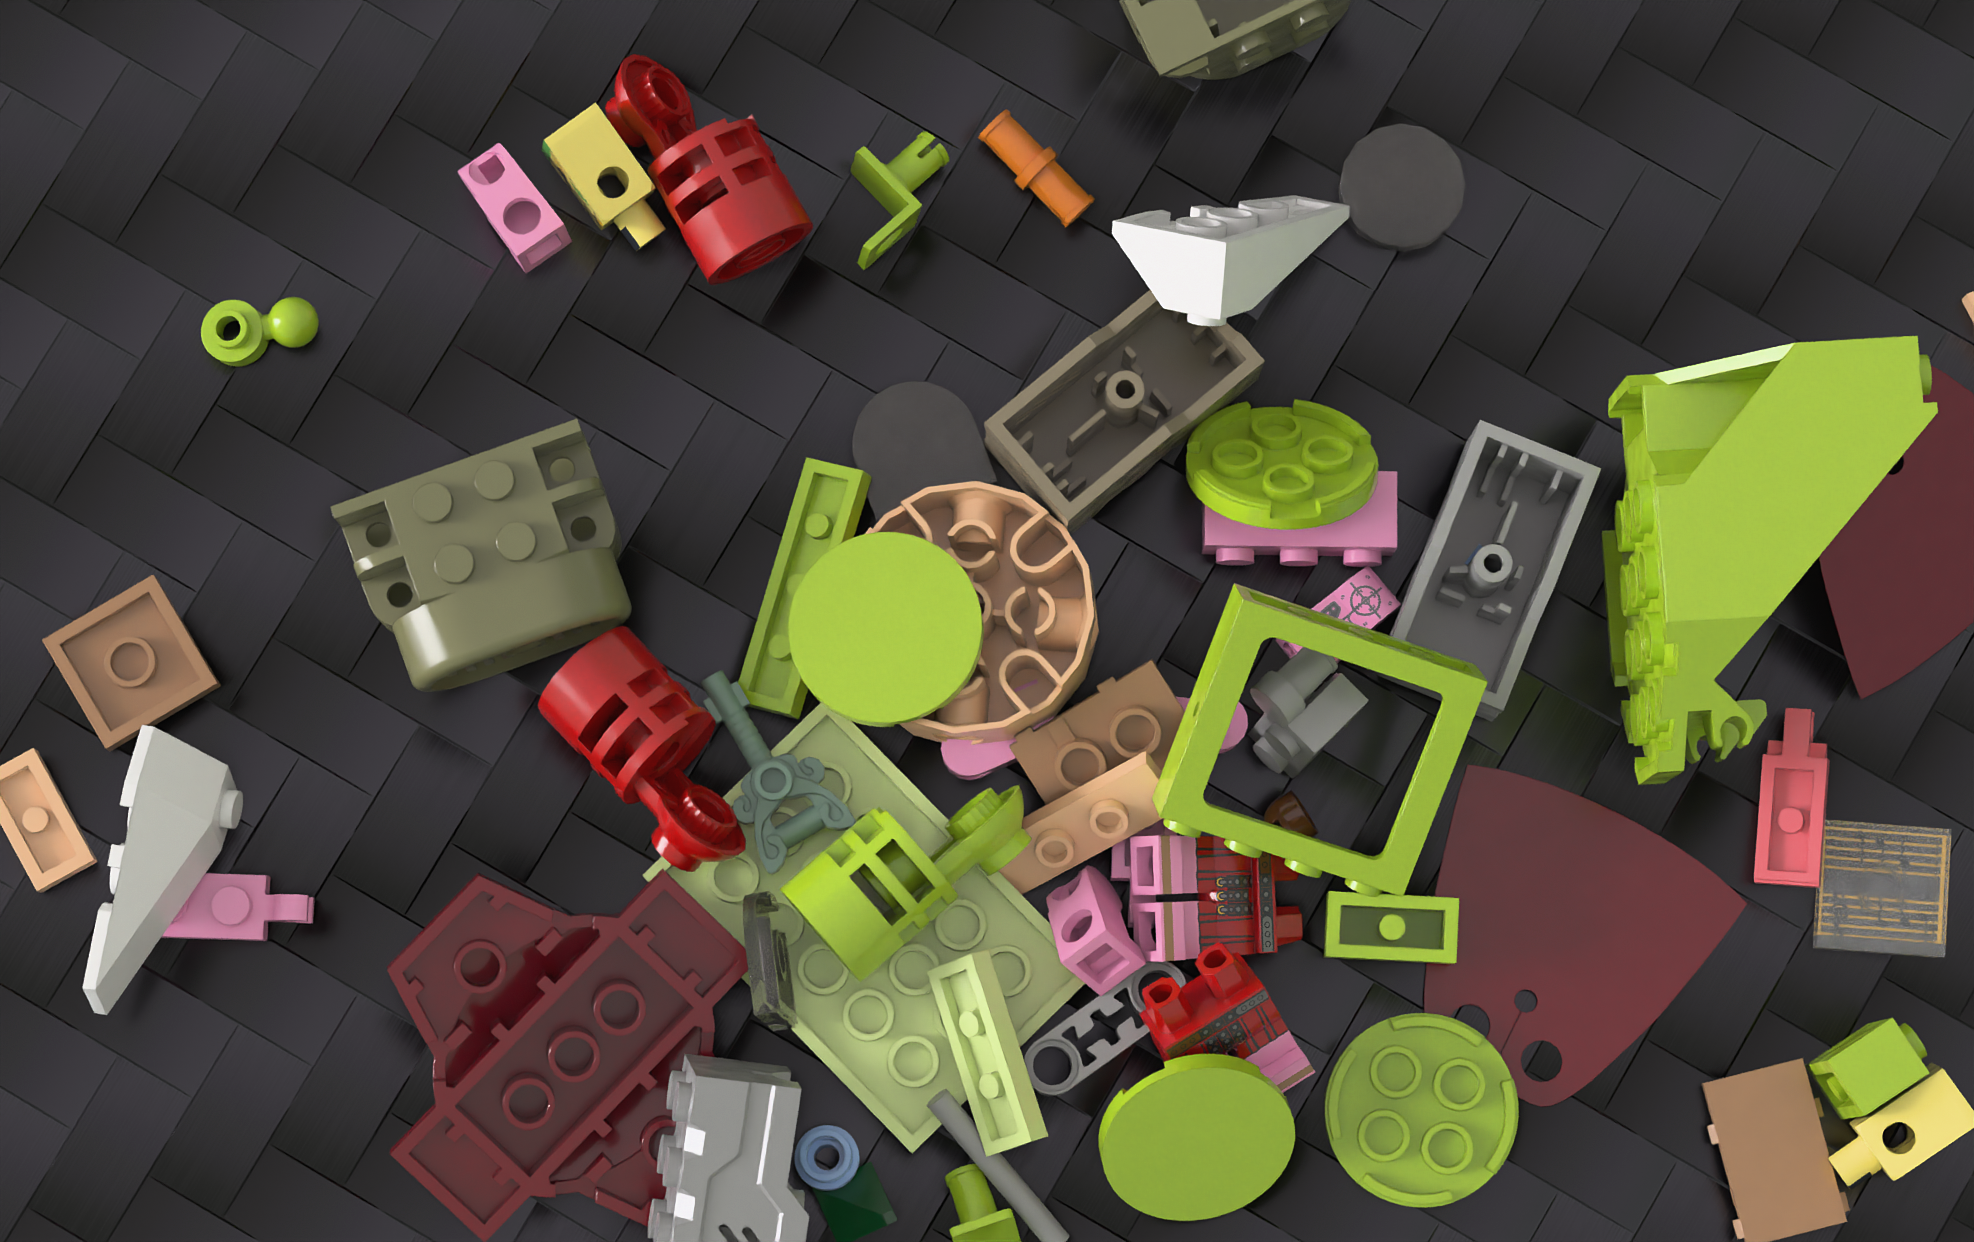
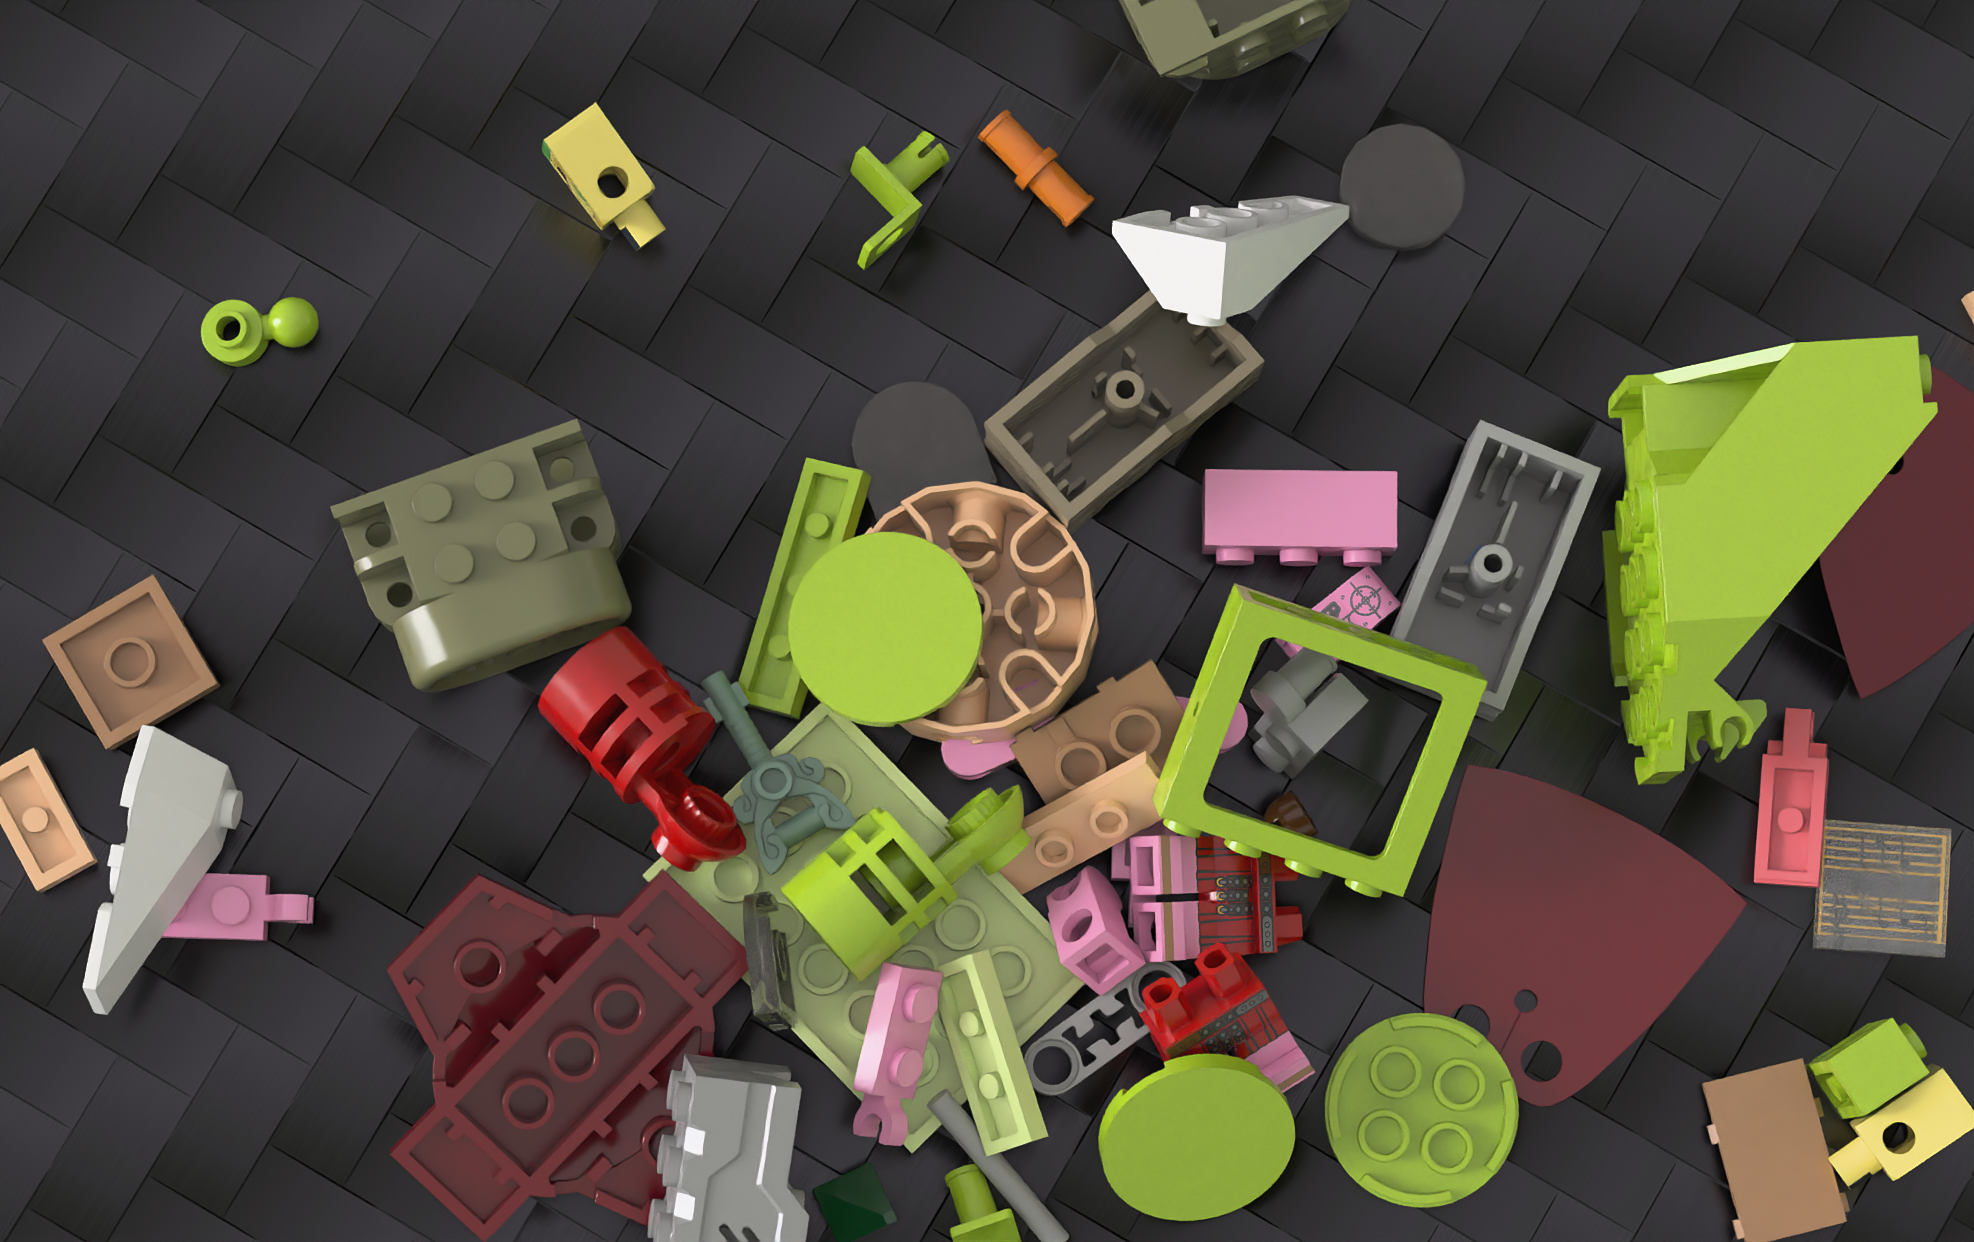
(515, 207): bright pink leg -> none
(714, 180): red cylinder -> none
(818, 1139): light blue plate -> none
(894, 1049): none -> bright pink plate
(1282, 465): lime tile -> none
(1391, 927): lime brick -> none

